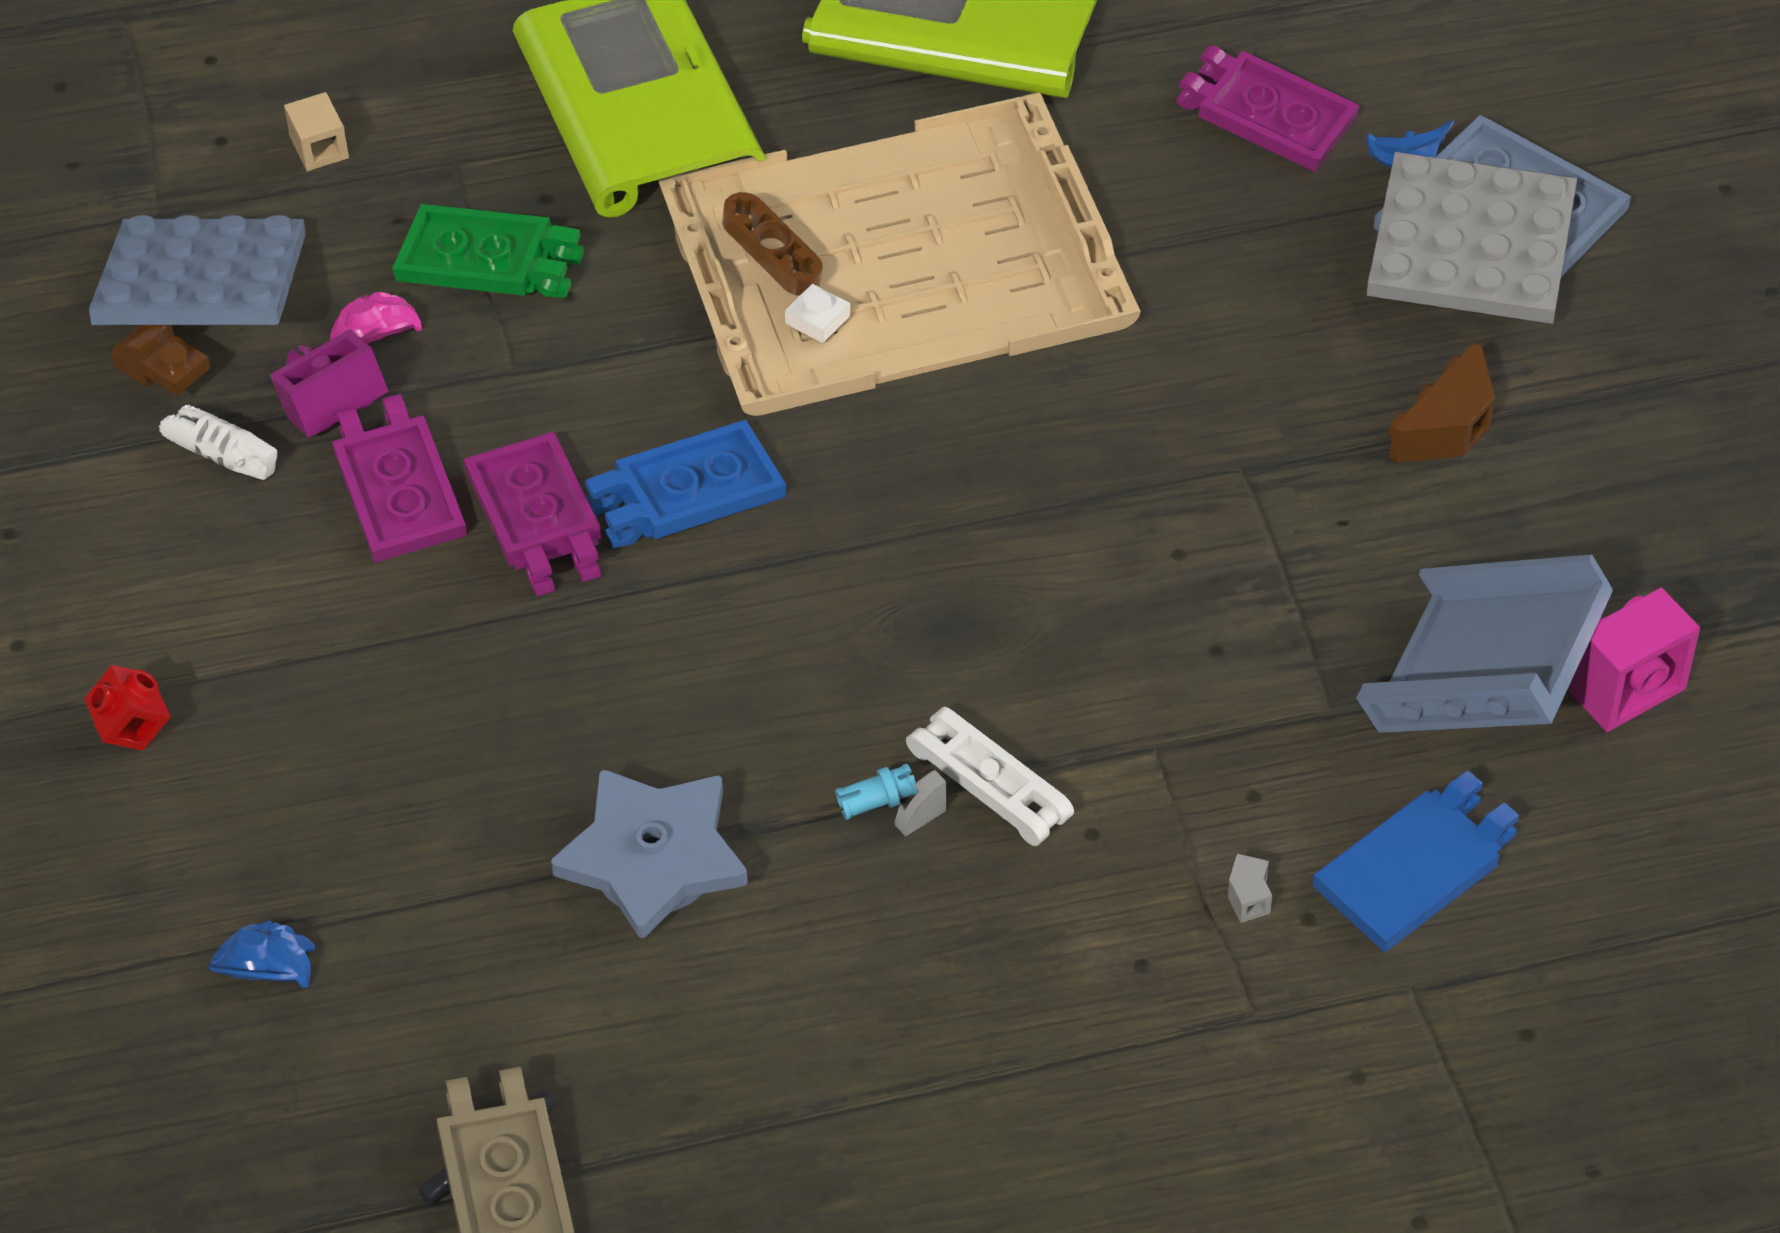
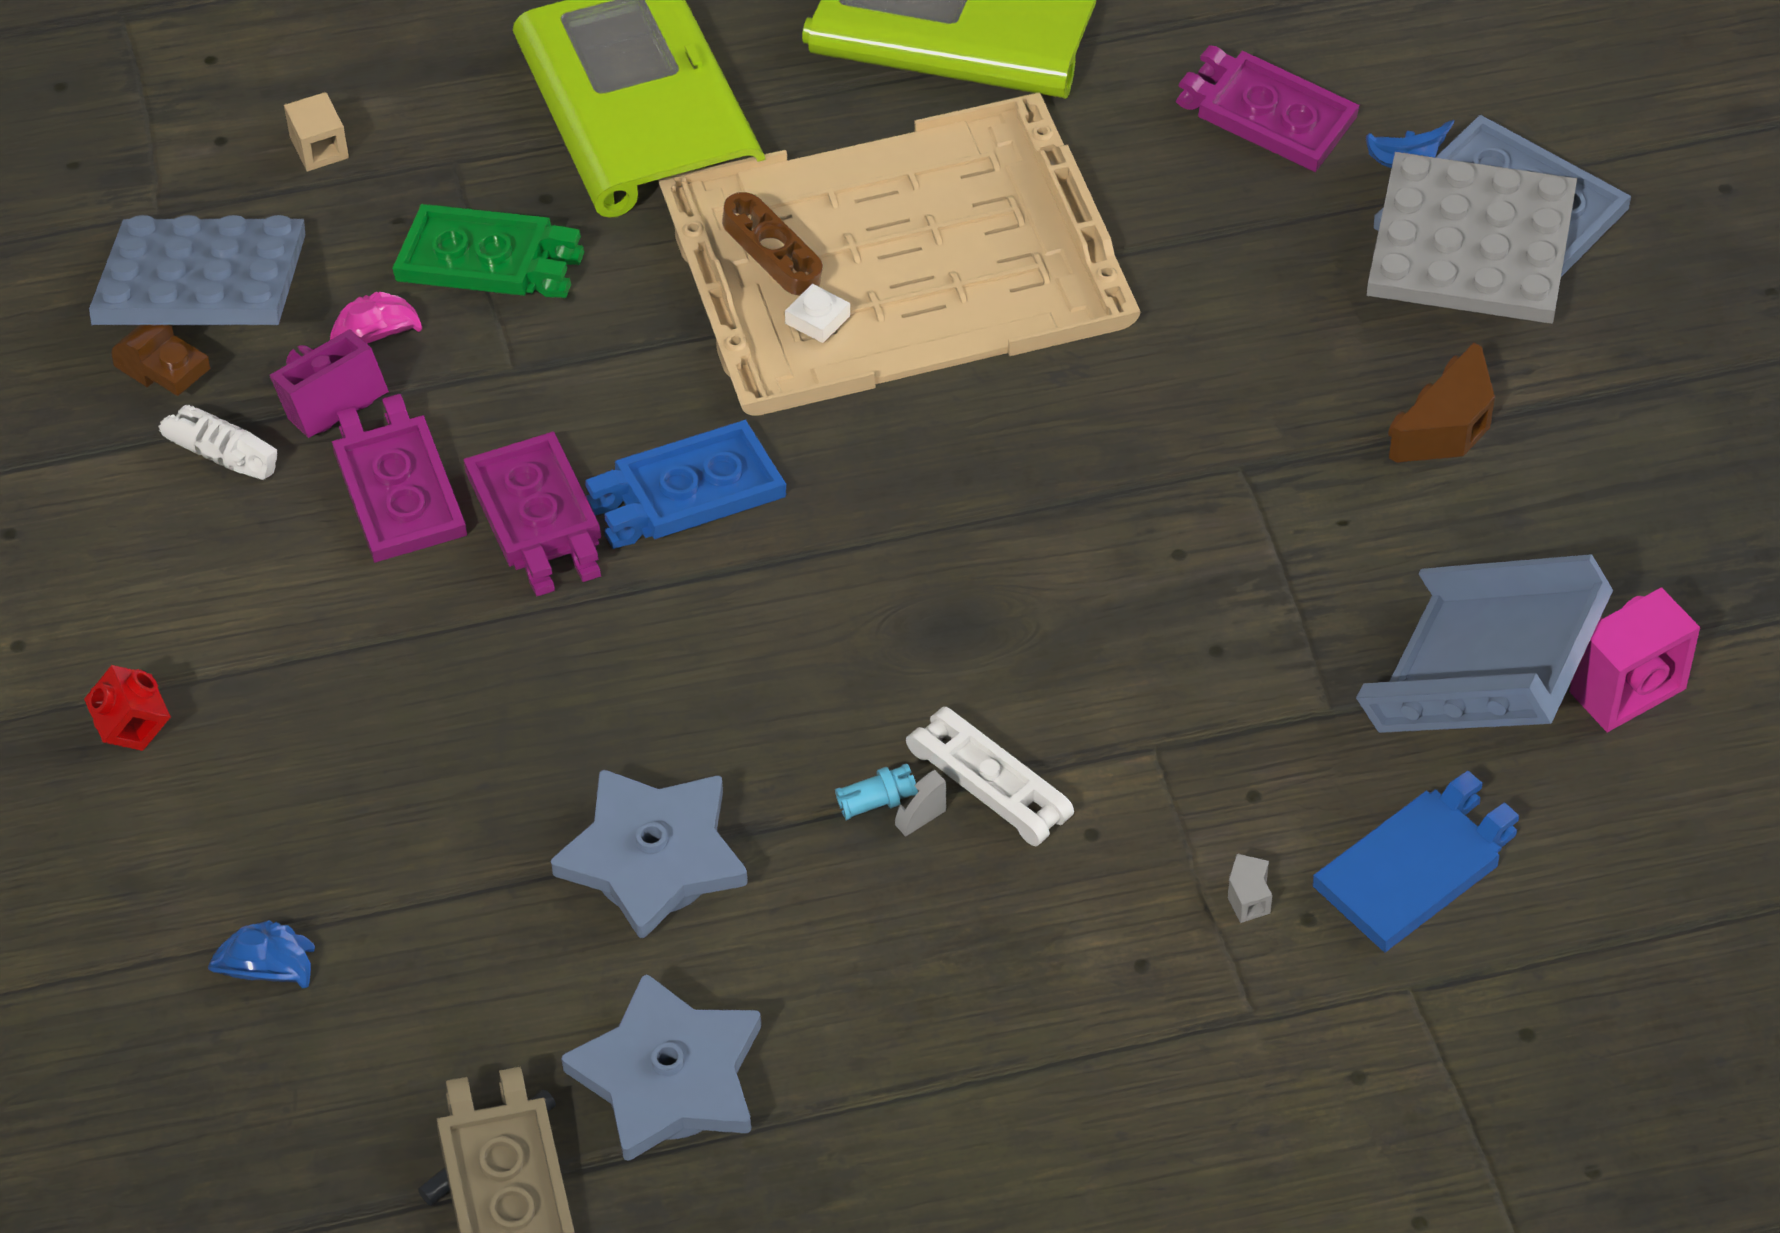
(668, 1068): none -> sand blue plate

